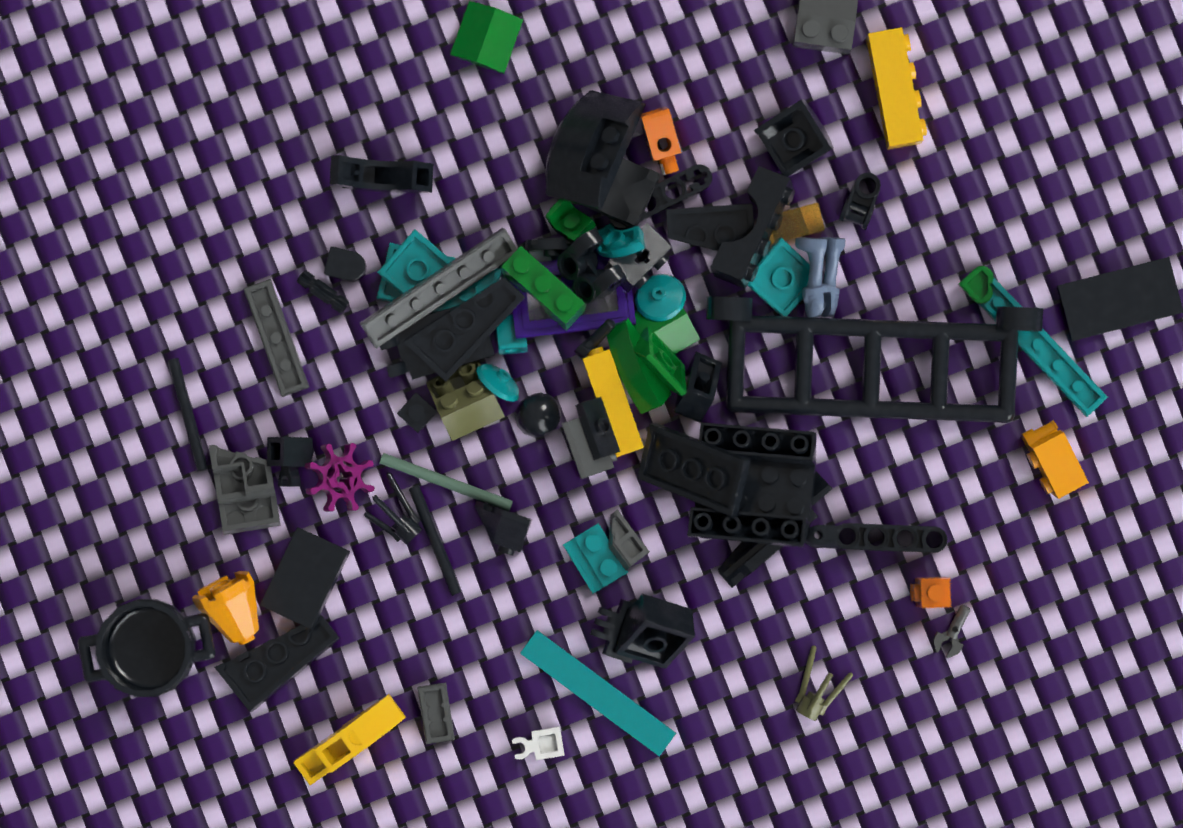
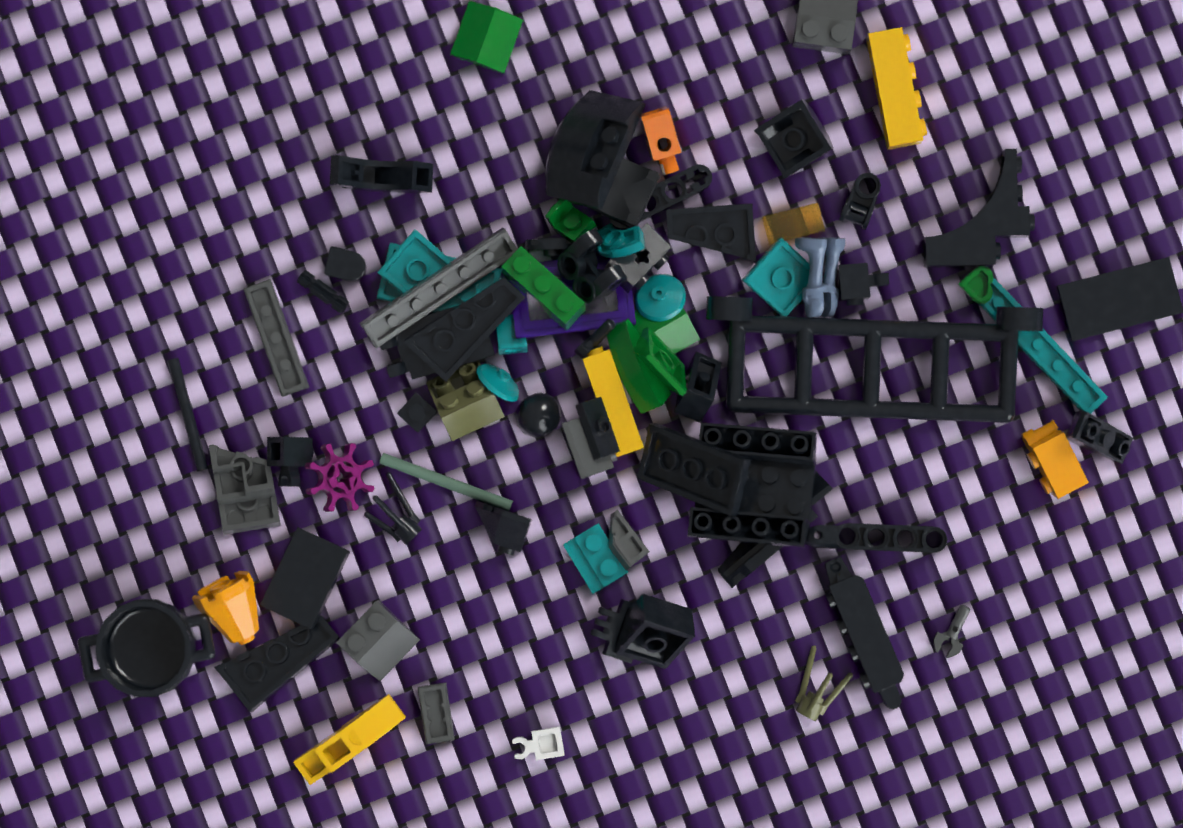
(378, 640): none -> dark grey slope
(435, 540): black bar -> none
(598, 693): teal tile -> none
(738, 260): black arch -> none
(856, 283): none -> black brick
(866, 632): none -> black hinge
(931, 592): orange brick -> none
(1000, 218): none -> black arch
(1099, 436): none -> black slope

